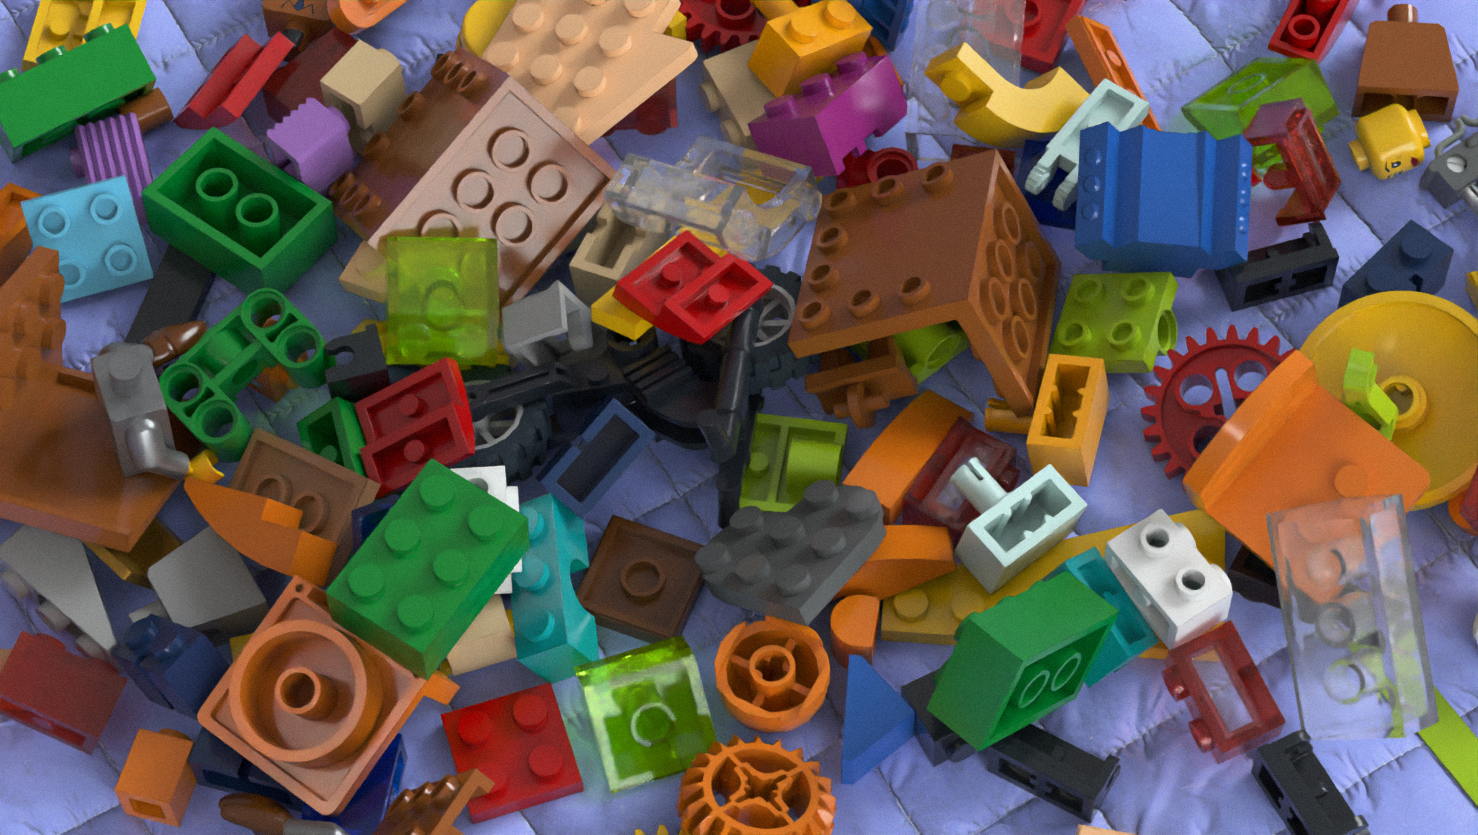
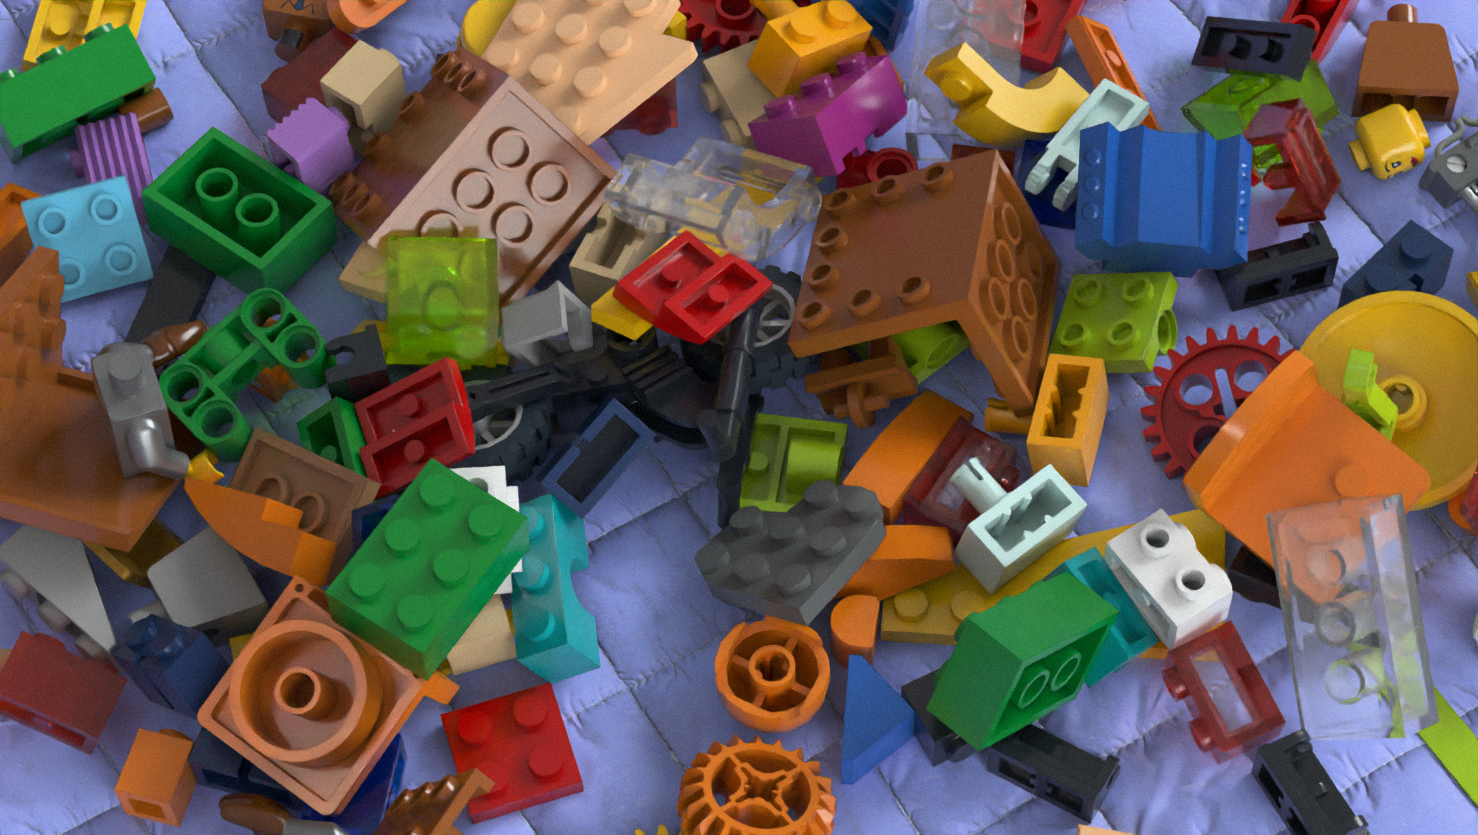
(233, 83): red slope -> none
(641, 581): reddish brown tile -> none
(646, 712): clear neon green slope -> none
(1254, 48): none -> black plate

